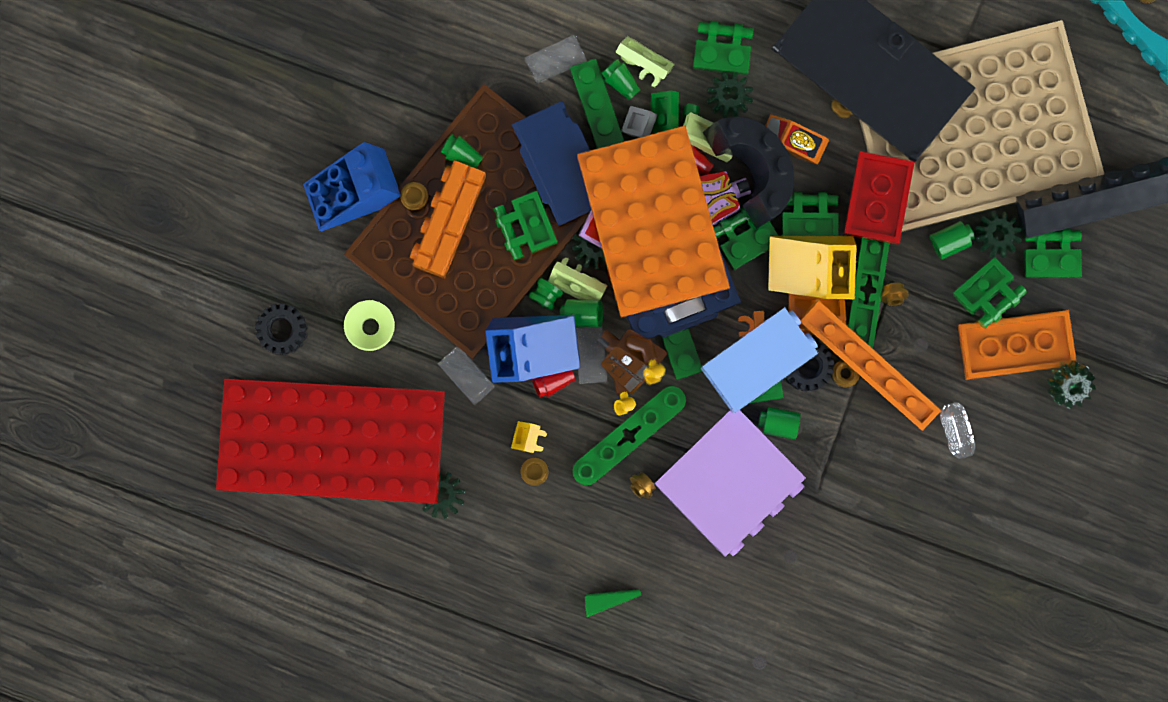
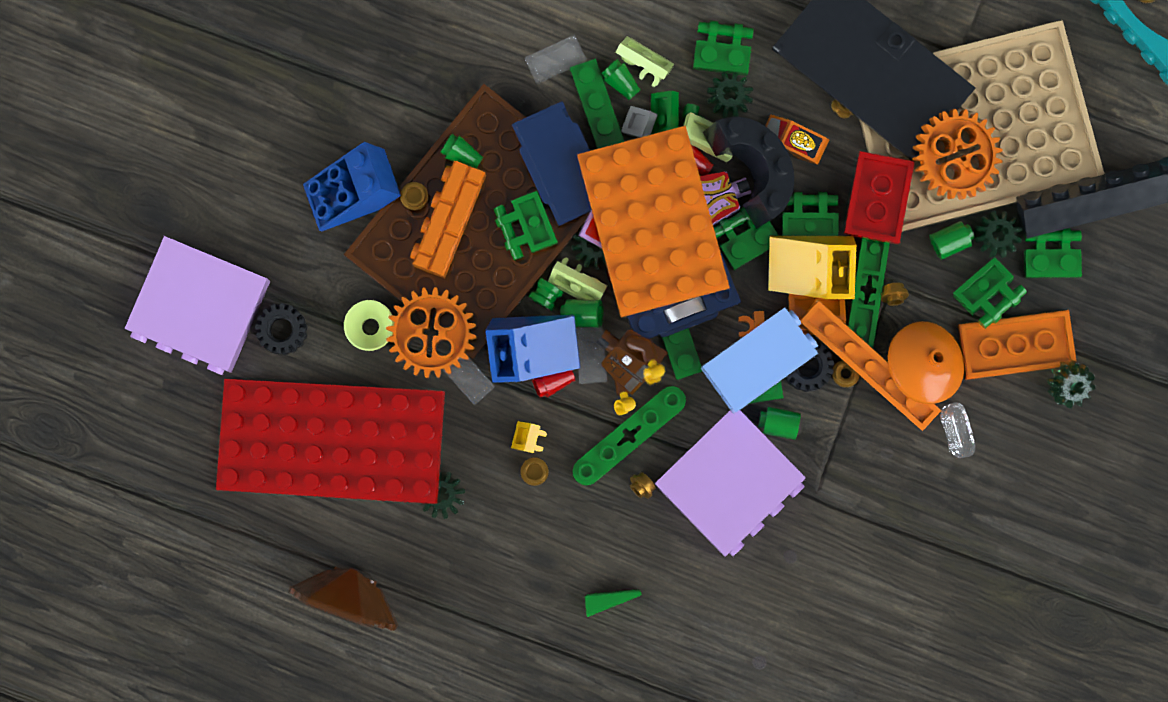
(197, 306): none -> lavender brick
(348, 596): none -> reddish brown wedge
(405, 331): none -> orange gear
(914, 366): none -> orange dish
(966, 178): none -> orange gear

